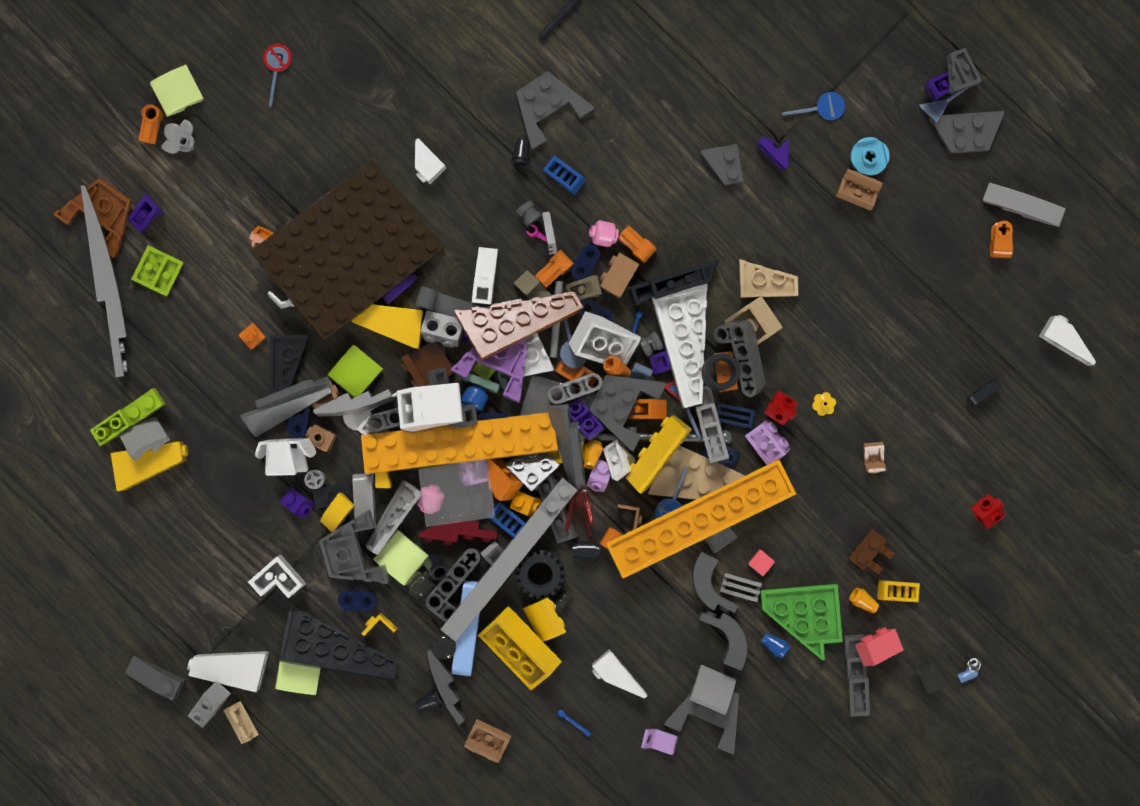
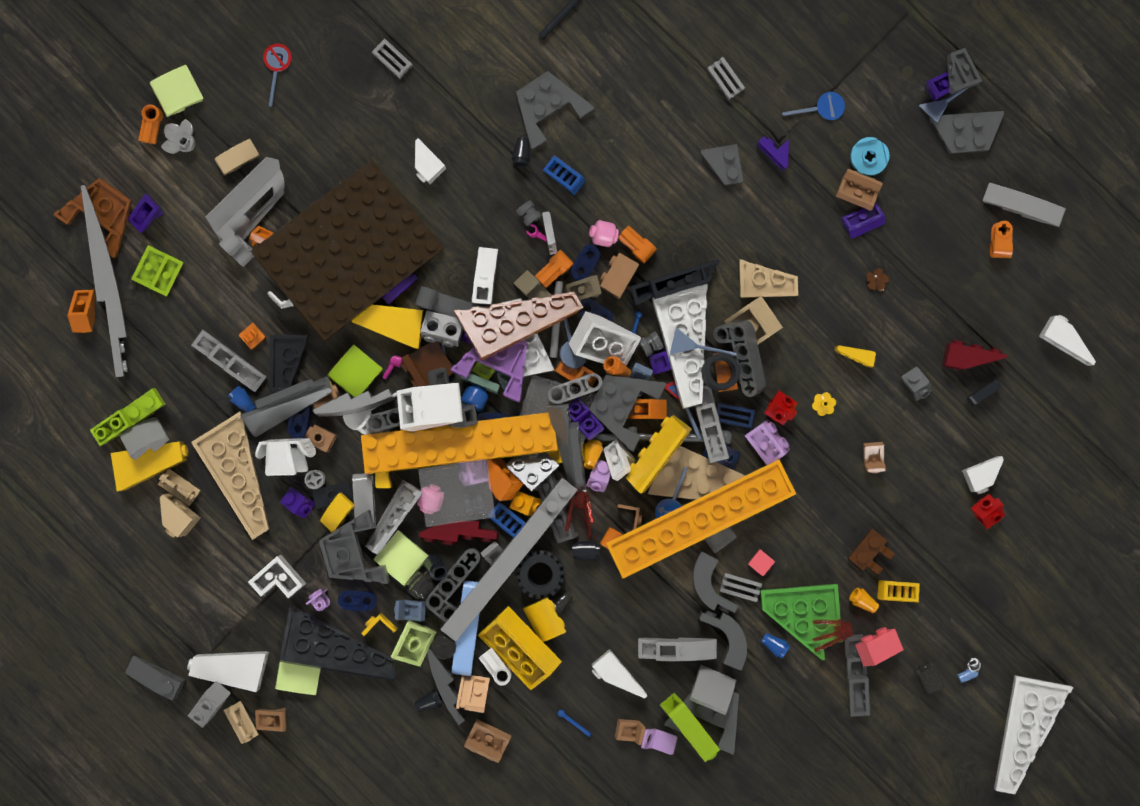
(82, 311): none -> orange slope
(176, 516): none -> tan slope
(178, 487): none -> tan hinge
(228, 360): none -> light grey slope
(231, 464): none -> tan wing
(233, 219): none -> light grey panel
(236, 157): none -> tan slope
(241, 399): none -> blue cone
(271, 720): none -> medium nougat slope
(319, 600): none -> lavender hinge
(394, 361): none -> dark pink hand
(403, 69): none -> light grey tile
(410, 610): none -> sand blue bracket
(413, 643): none -> yellowish green slope
(473, 693): none -> light nougat plate
(494, 665): none -> white piece
(630, 731): none -> medium nougat bracket
(677, 649): none -> light grey slope
(683, 343): none -> sand blue piece
(690, 727): none -> lime slope
(717, 65): none -> light grey tile
(841, 632): none -> clear red plant
(859, 355): none -> yellow slope
(863, 221): none -> dark purple slope
(877, 280): none -> reddish brown plant
(917, 383): none -> dark grey bracket
(963, 357): none -> dark red slope
(983, 474): none -> white slope
(1028, 722): none -> white wing

